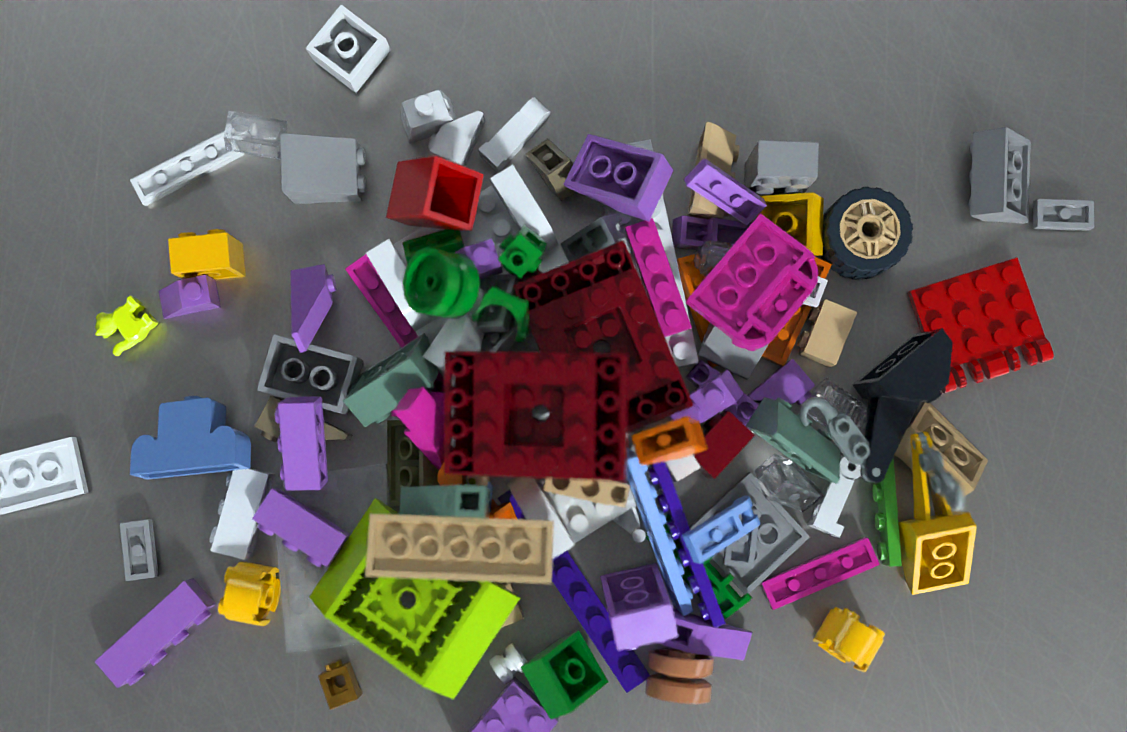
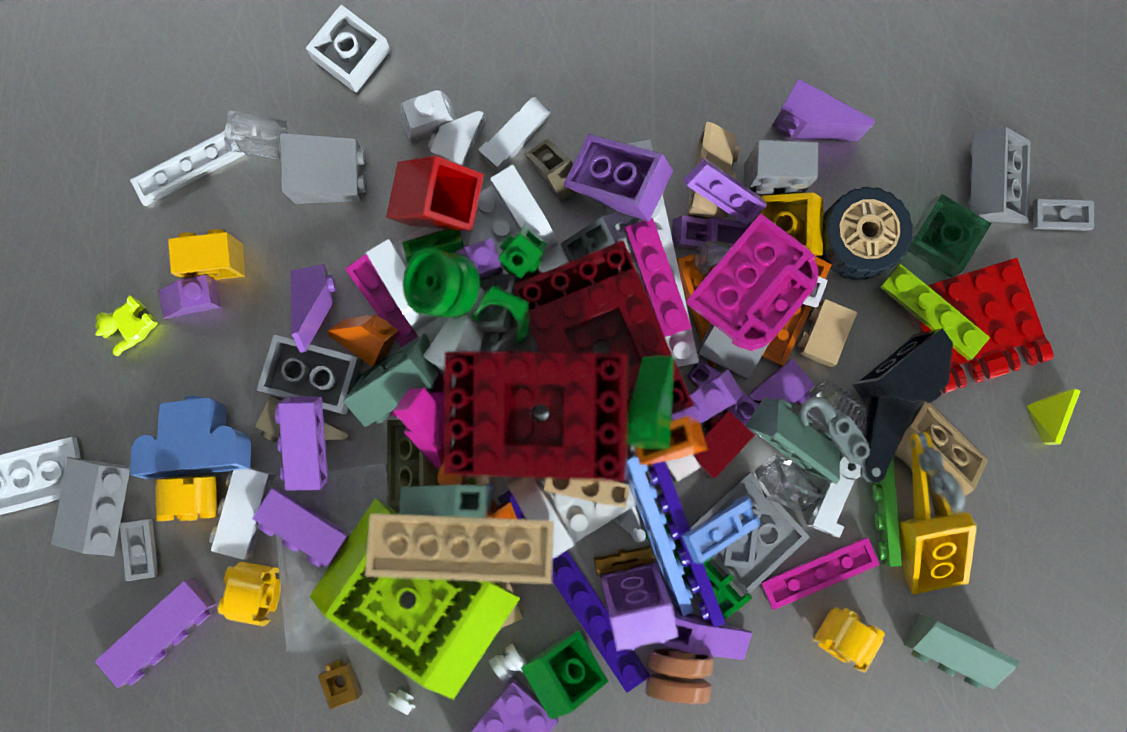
(90, 506): none -> light grey slope
(186, 498): none -> yellow brick
(365, 336): none -> orange slope
(401, 702): none -> white plate
(623, 560): none -> pearl gold pin
(652, 404): none -> green slope
(819, 116): none -> medium lavender slope
(934, 311): none -> lime plate
(947, 235): none -> clear green brick
(958, 653): none -> slope
(1053, 415): none -> neon yellow slope

